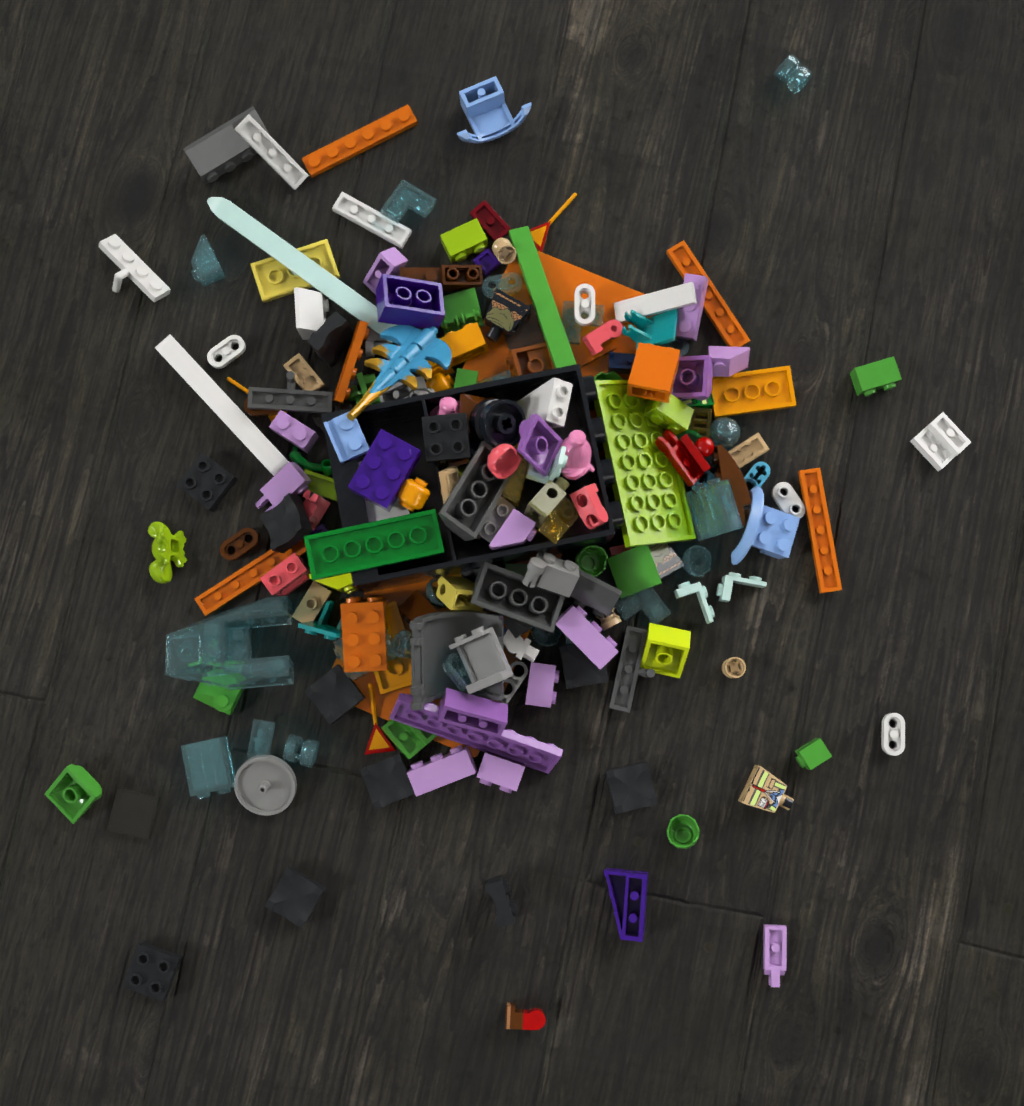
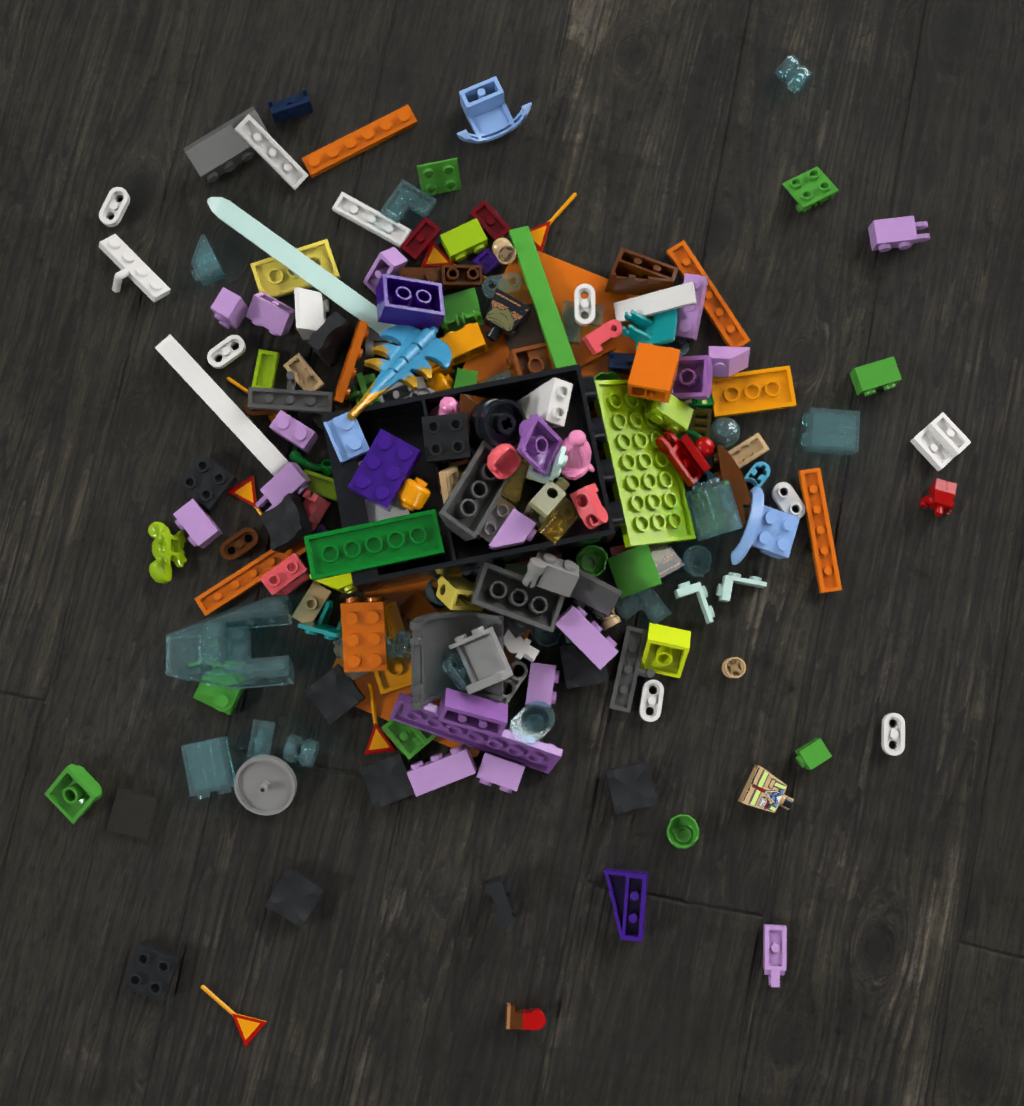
(115, 208): none -> white plate
(197, 524): none -> lavender brick
(229, 309): none -> lavender brick
(246, 492): none -> piece
(247, 1026): none -> light orange piece
(265, 369): none -> lime tile
(271, 314): none -> lavender brick
(290, 107): none -> dark blue hinge
(420, 239): none -> dark red plate
(436, 258): none -> piece
(439, 176): none -> bright green hinge
(532, 722): none -> clear light blue piece
(639, 274): none -> reddish brown wedge
(651, 700): none -> white plate
(810, 189): none -> bright green hinge
(831, 431): none -> clear light blue brick
(896, 233): none -> lavender hinge
(940, 497): none -> red piece

